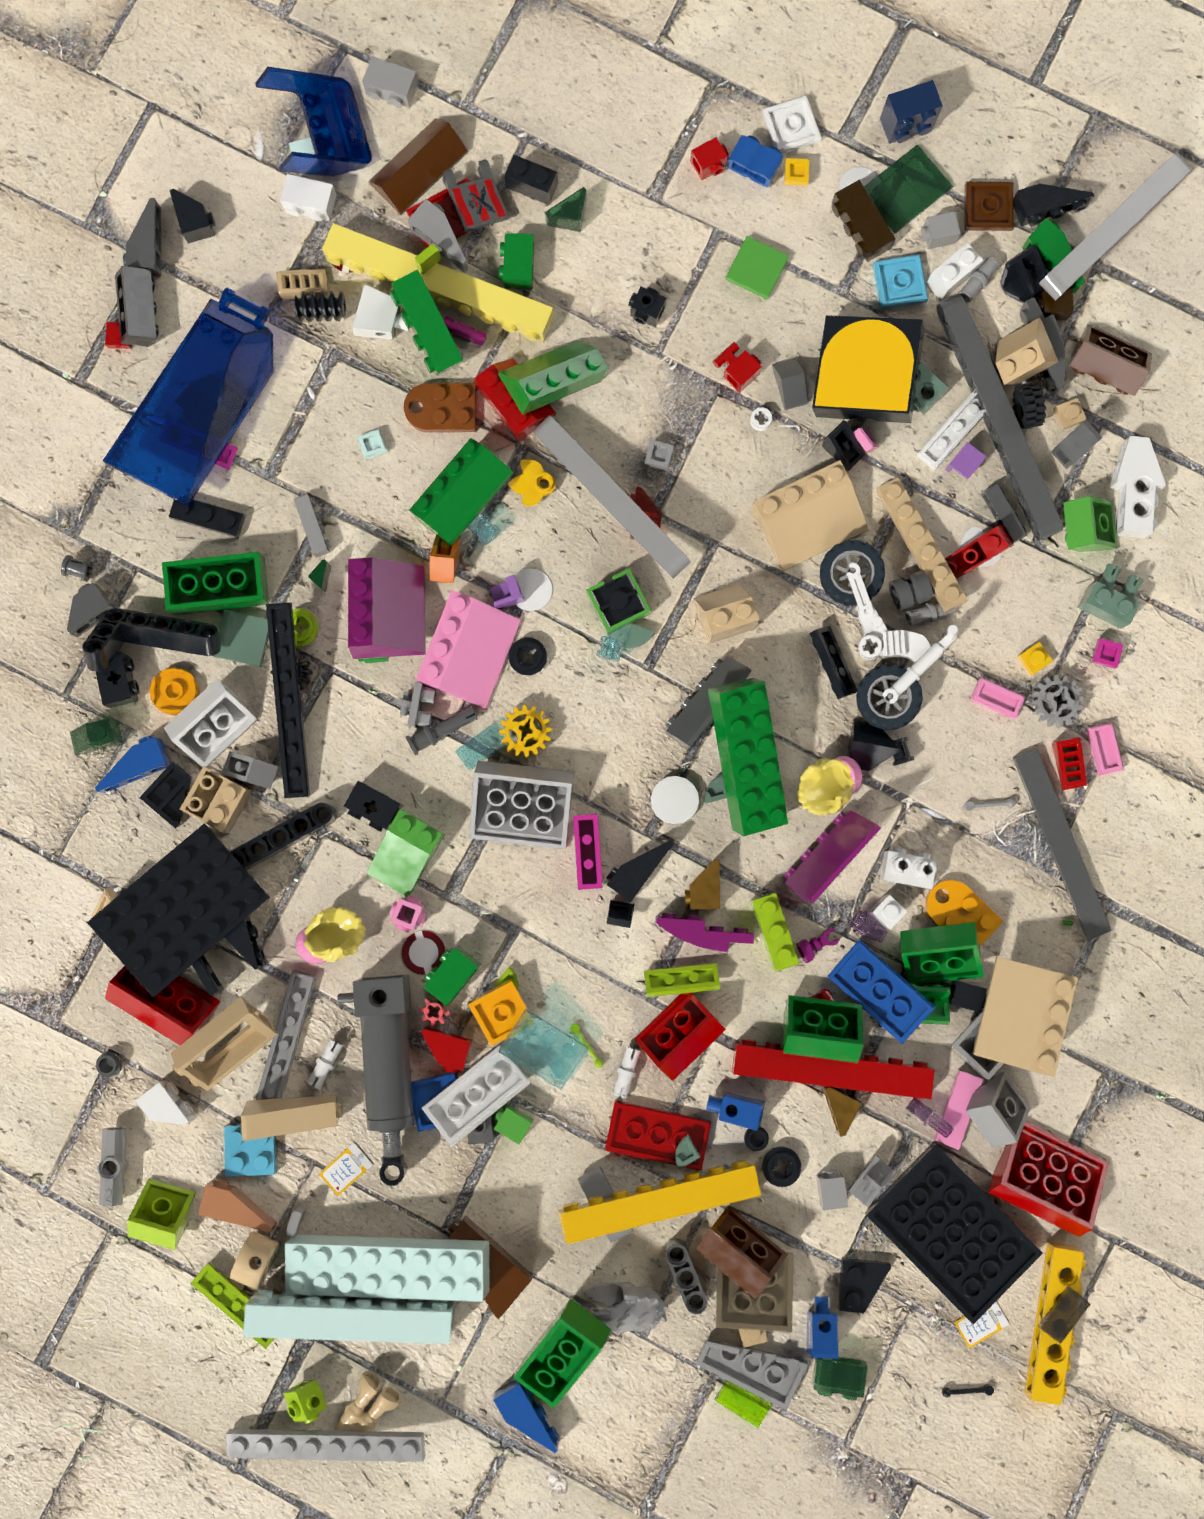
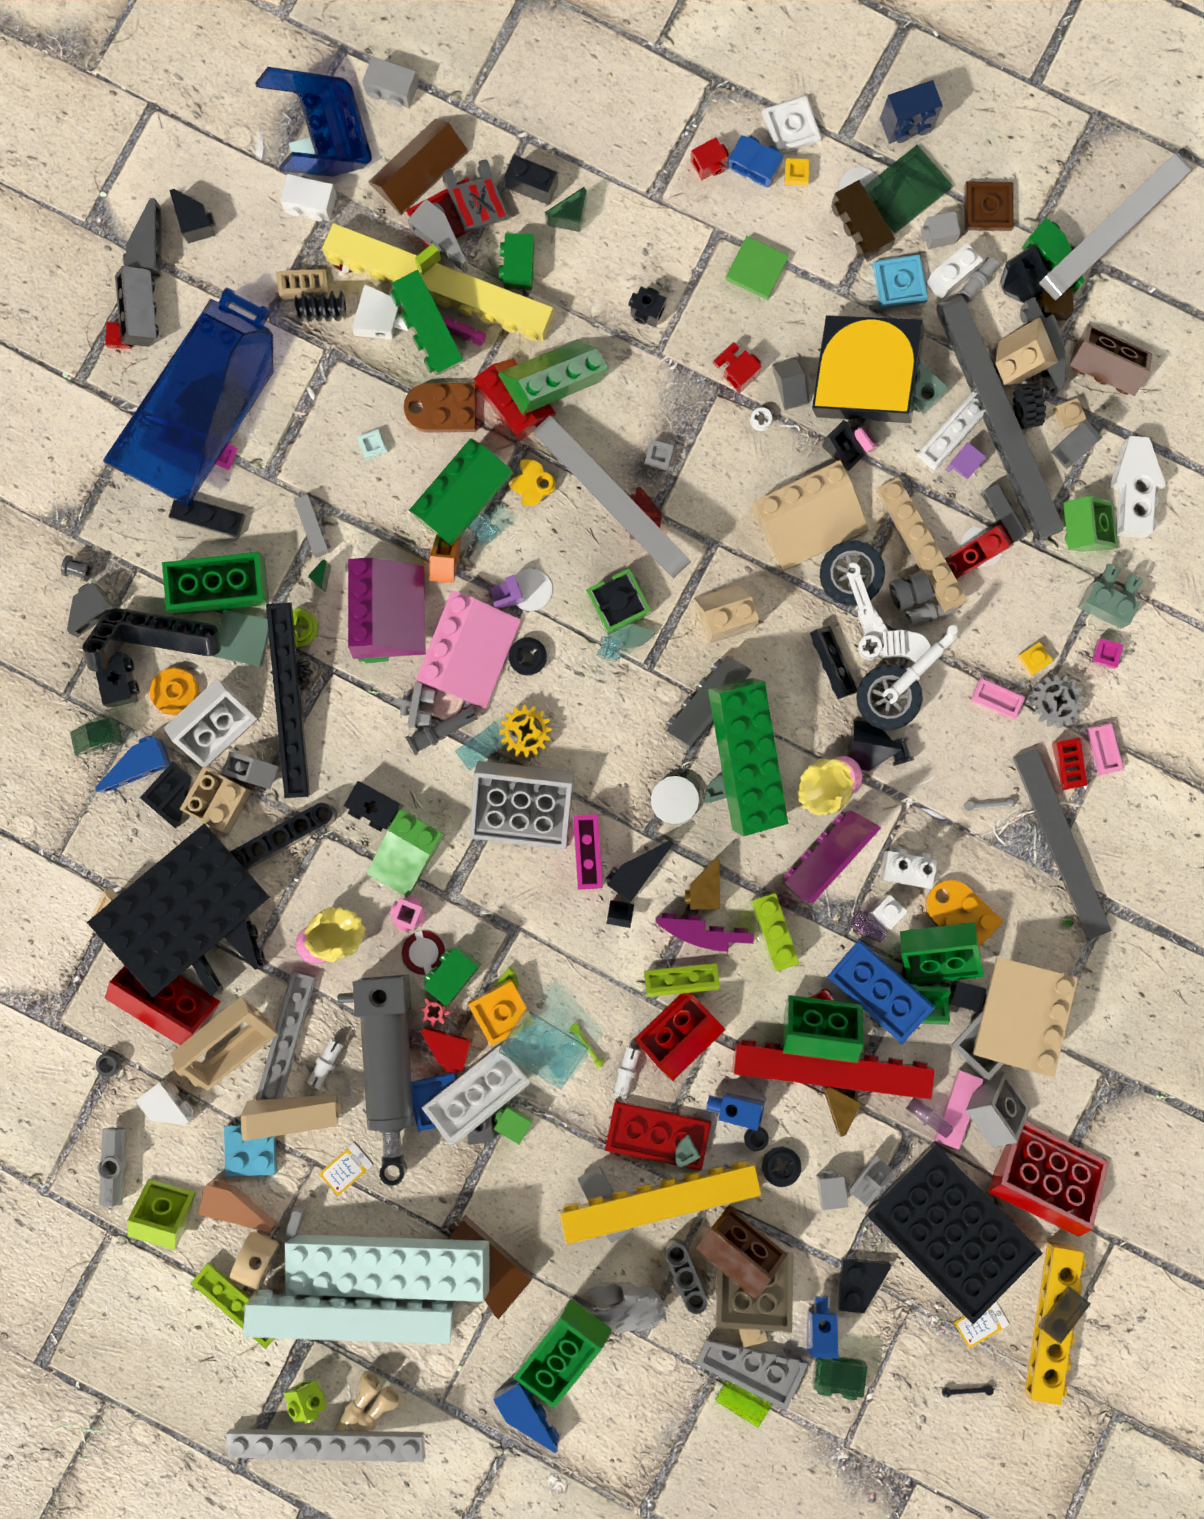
(806, 948): magenta piece -> none
(1048, 201): black slope -> none

